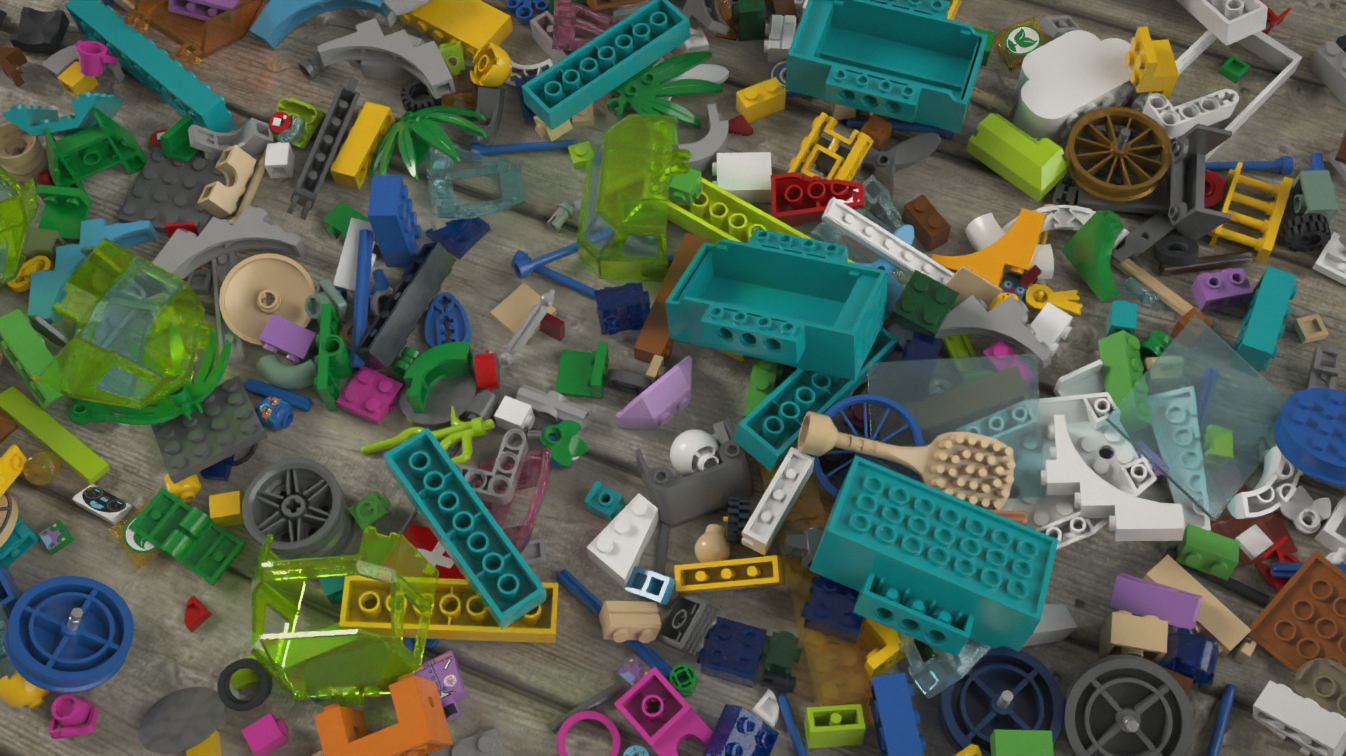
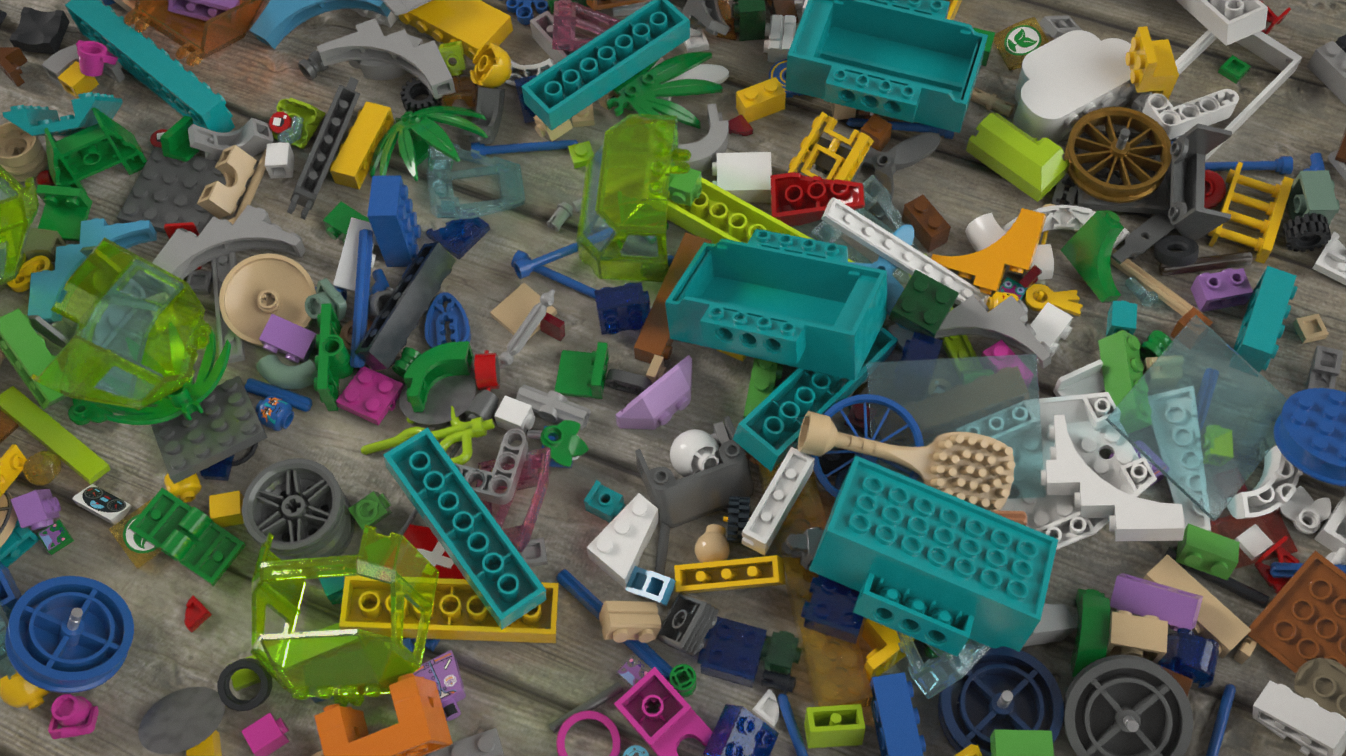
(36, 509): none -> medium lavender brick
(969, 283): tan piece -> none
(1092, 629): none -> green arch

